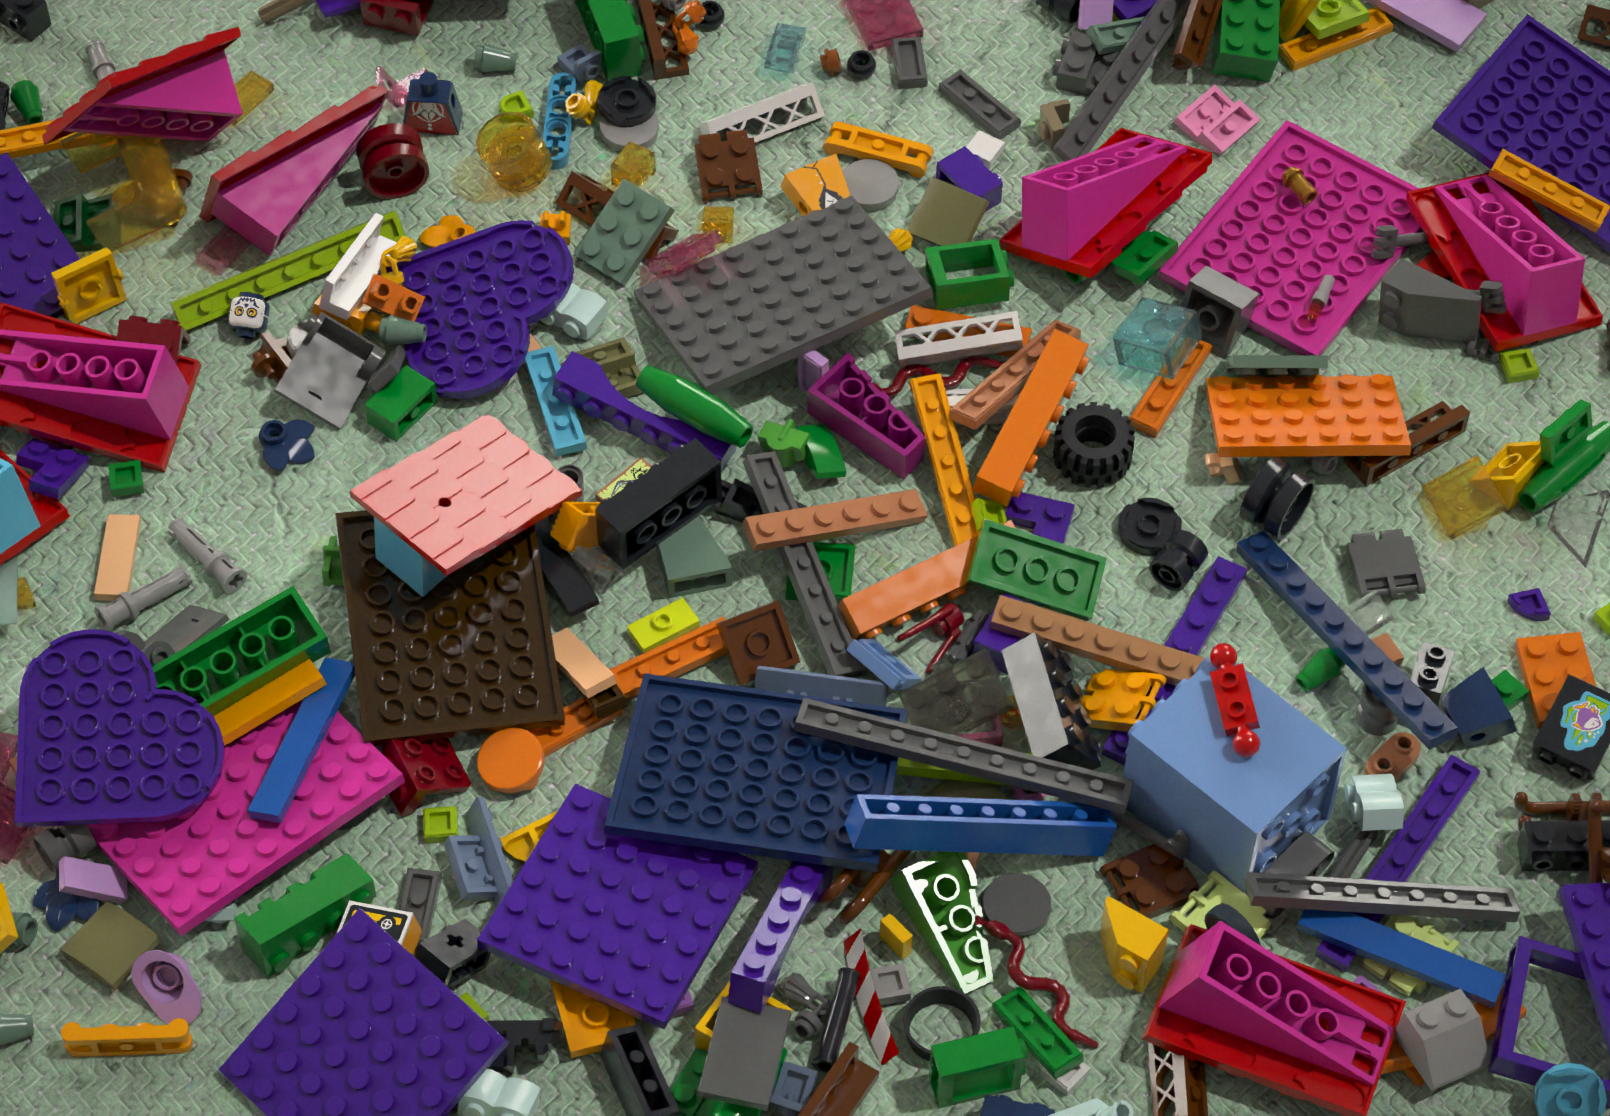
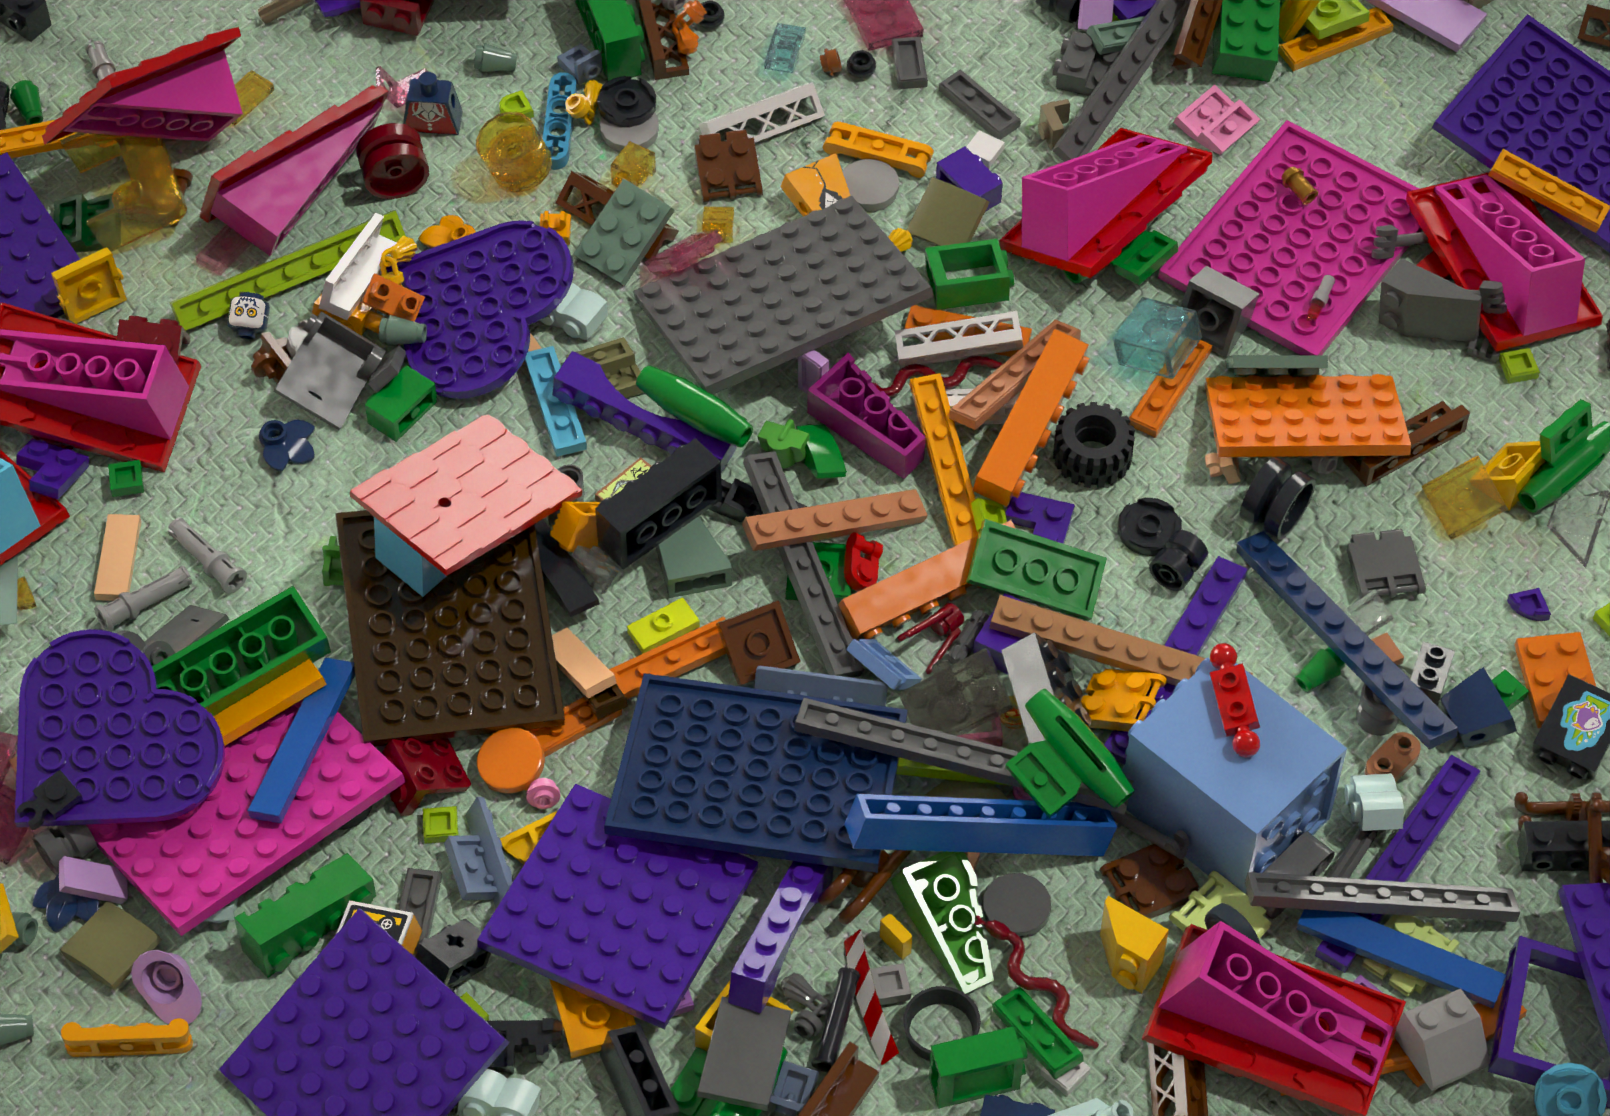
(53, 797): none -> black plate
(543, 793): none -> bright pink plate
(861, 571): none -> red plate
(1066, 758): none -> green plate

